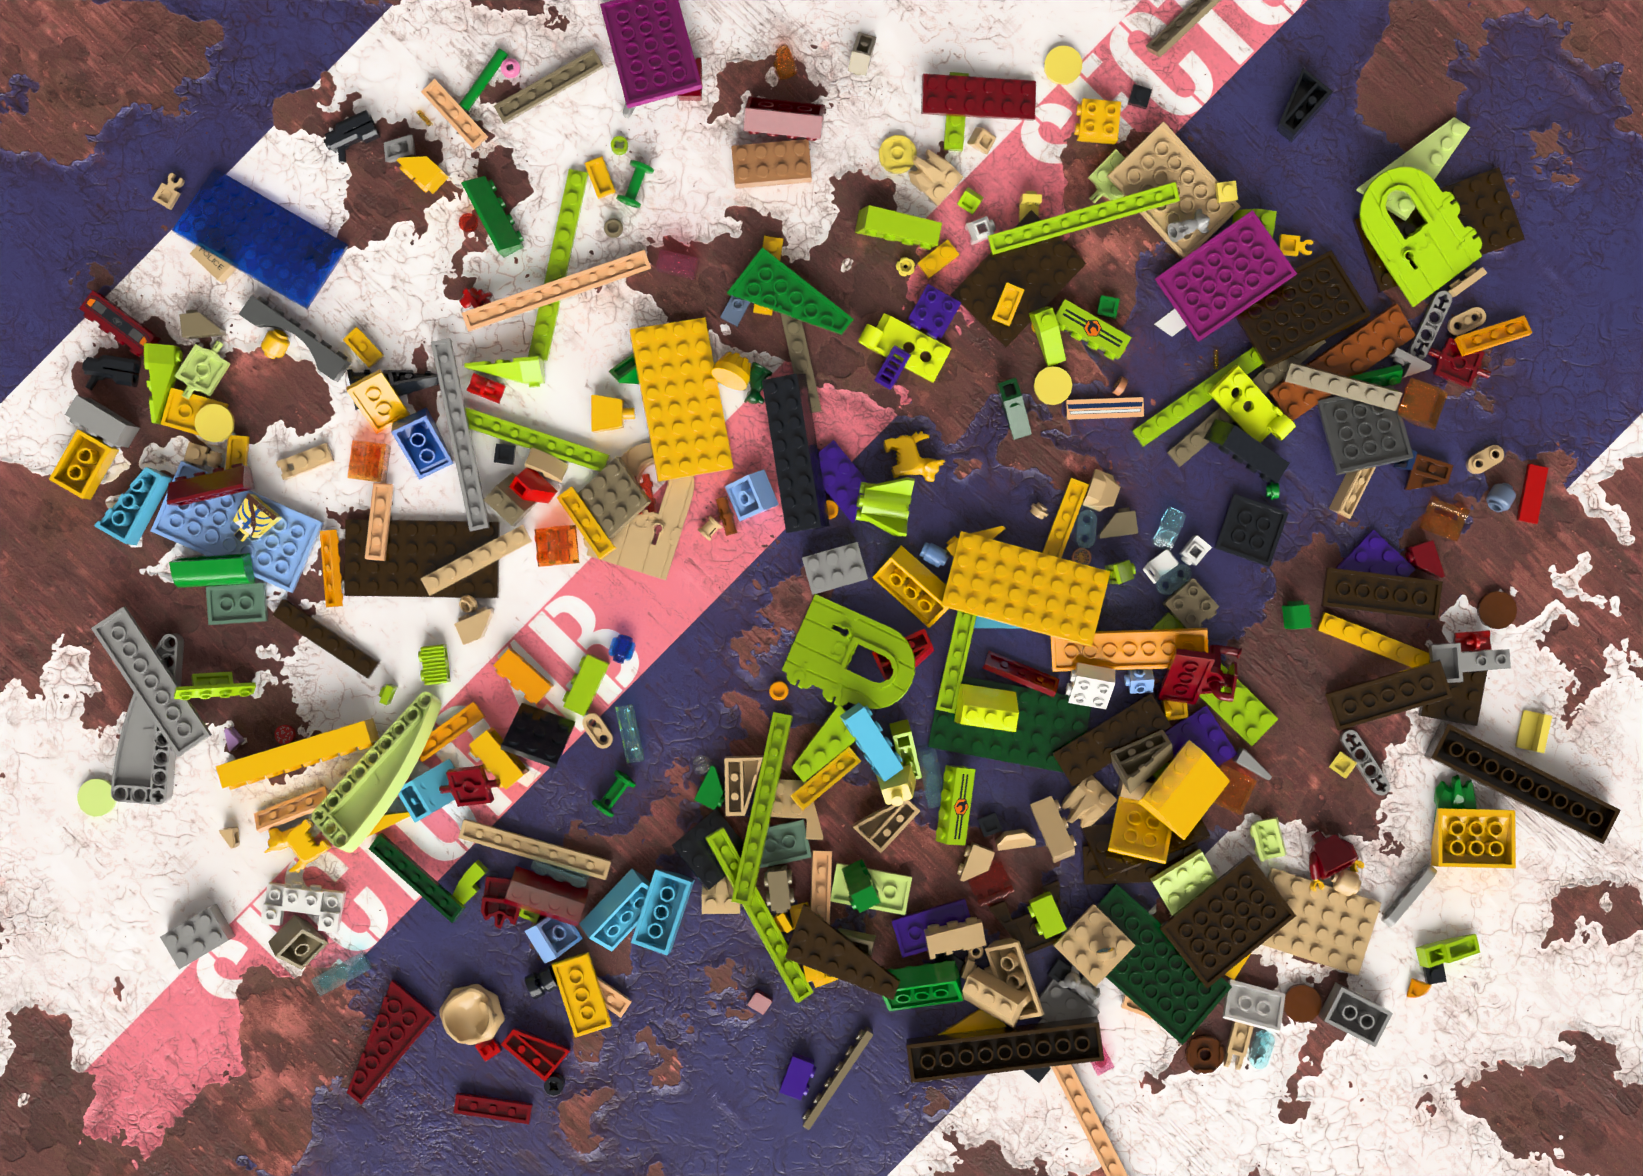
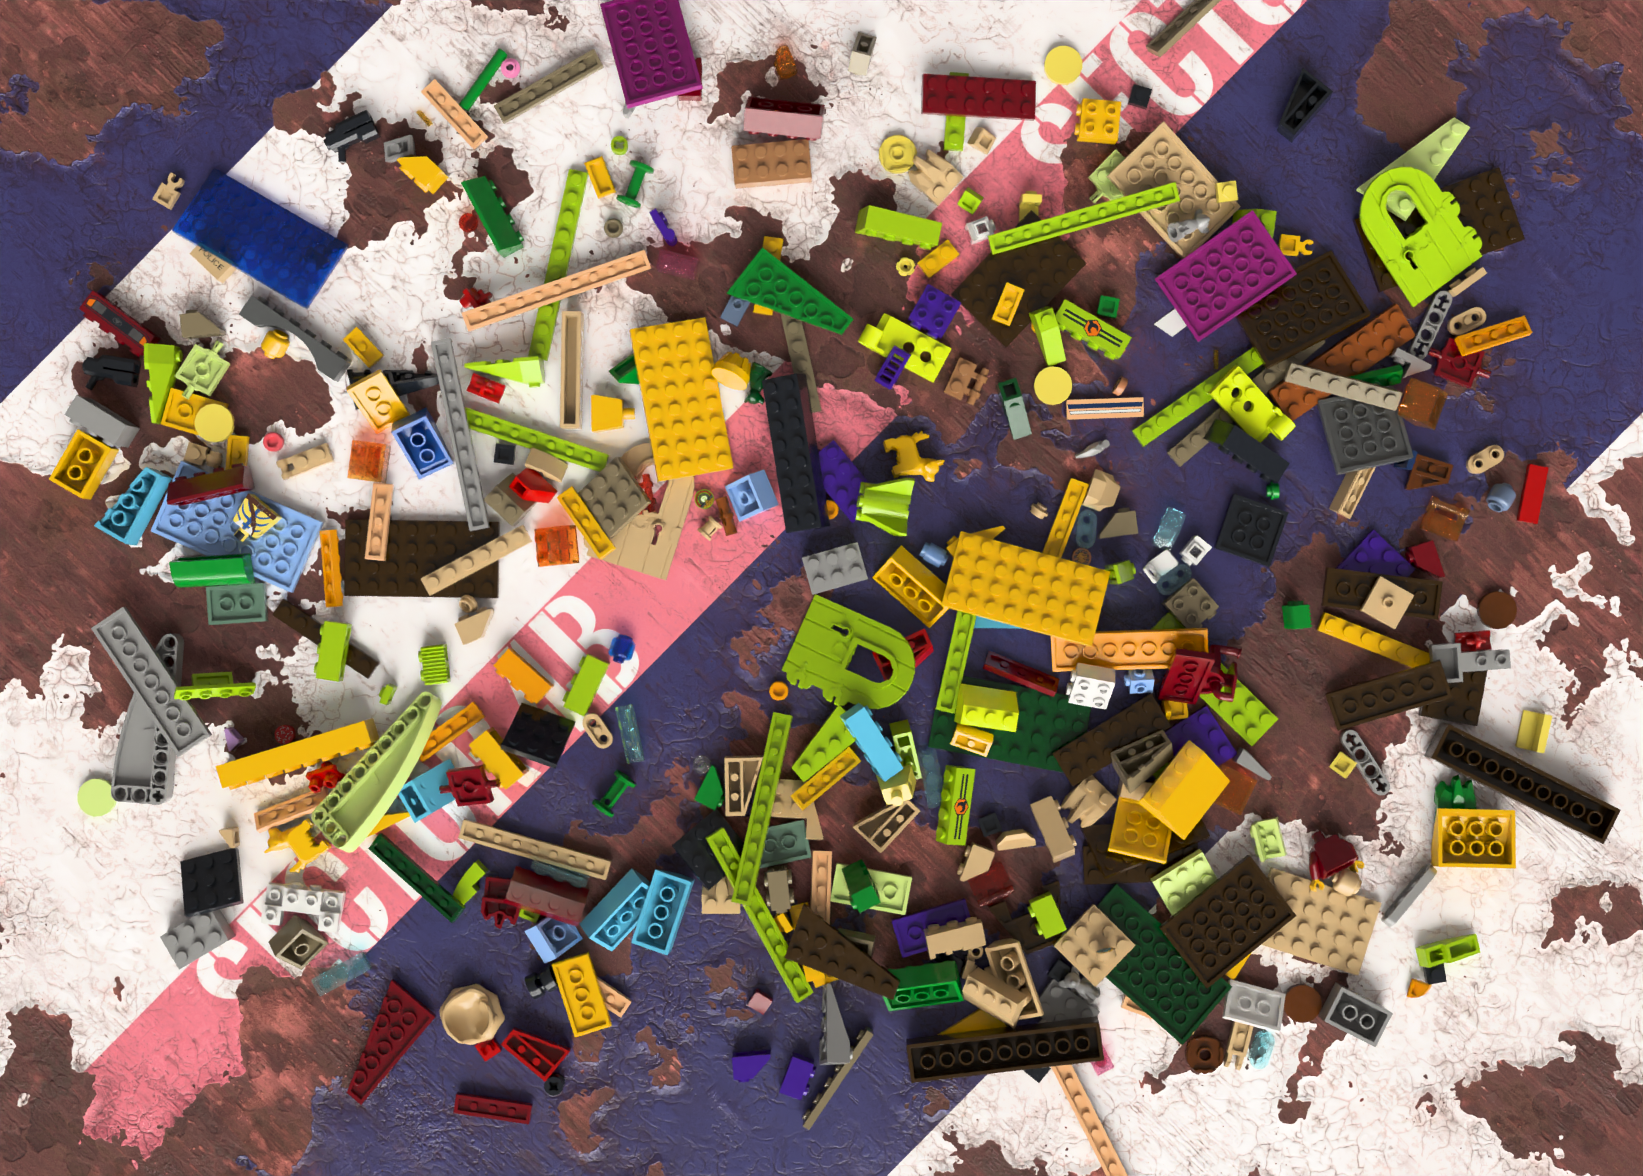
(211, 882): none -> black plate
(273, 441): none -> coral tile
(324, 776): none -> red hips
(332, 650): none -> lime brick
(571, 370): none -> tan brick
(661, 223): none -> dark purple plate
(704, 499): none -> tile
(748, 1064): none -> dark purple slope
(834, 1045): none -> light grey wedge
(960, 379): none -> medium nougat plate
(972, 739): none -> yellow slope
(1093, 449): none -> light grey bar
(1386, 602): none -> tan plate

